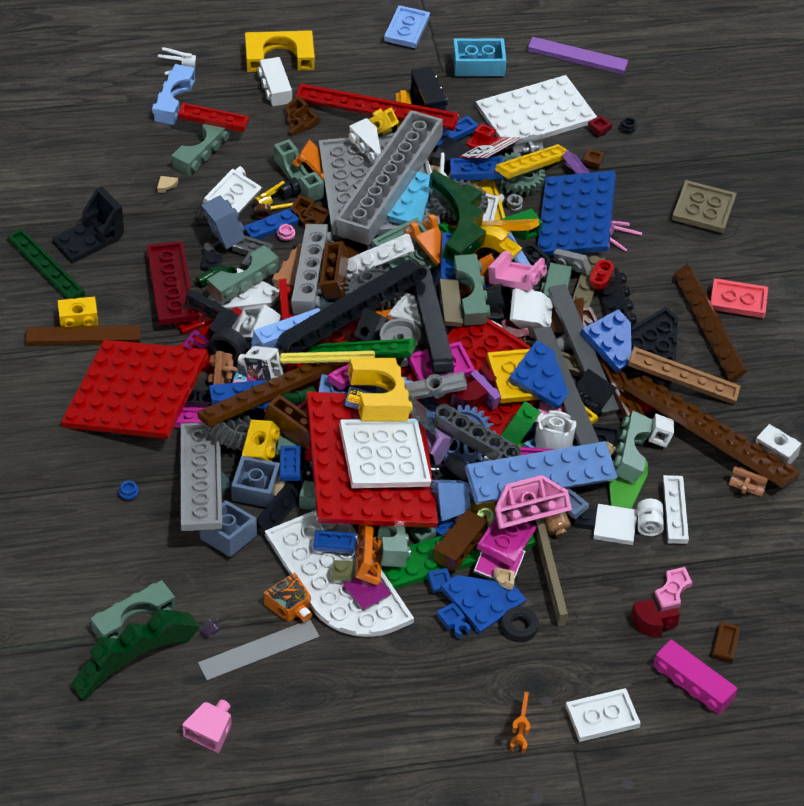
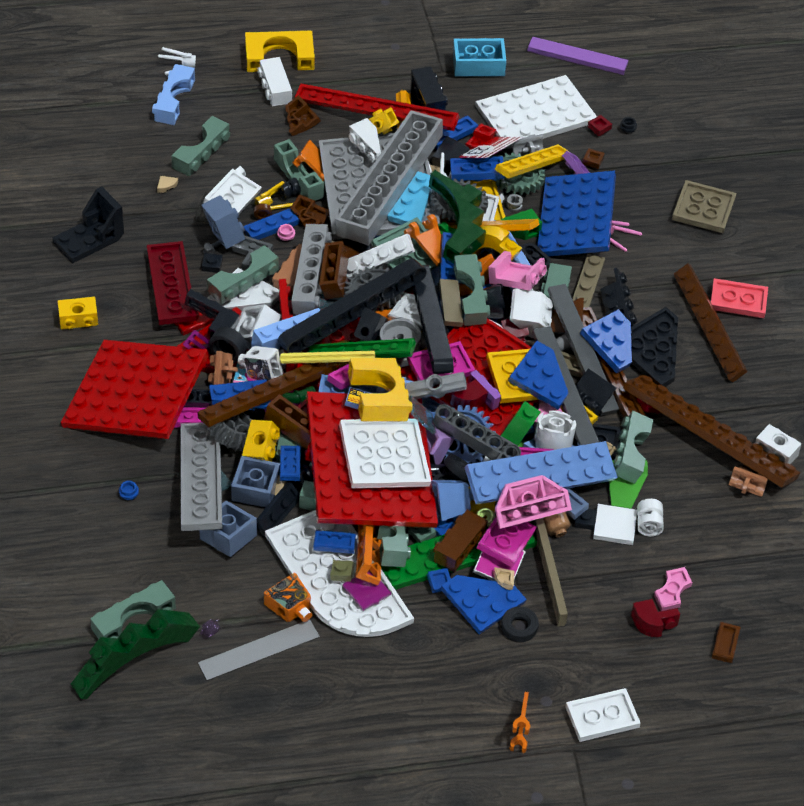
(45, 265): dark green tile -> none
(81, 335): reddish brown tile -> none
(209, 725): bright pink torso -> none
(212, 271): dark green piece -> none
(213, 117): red tile -> none
(407, 26): light blue plate -> none
(453, 618): blue plate -> none
(491, 378): dark red tile -> none
(576, 261): light grey plate -> none
(601, 274): red plate -> none
(661, 430): white brick -> none
(675, 509): white plate -> none
(684, 375): medium nougat plate -> none
(695, 677): dark pink brick -> none

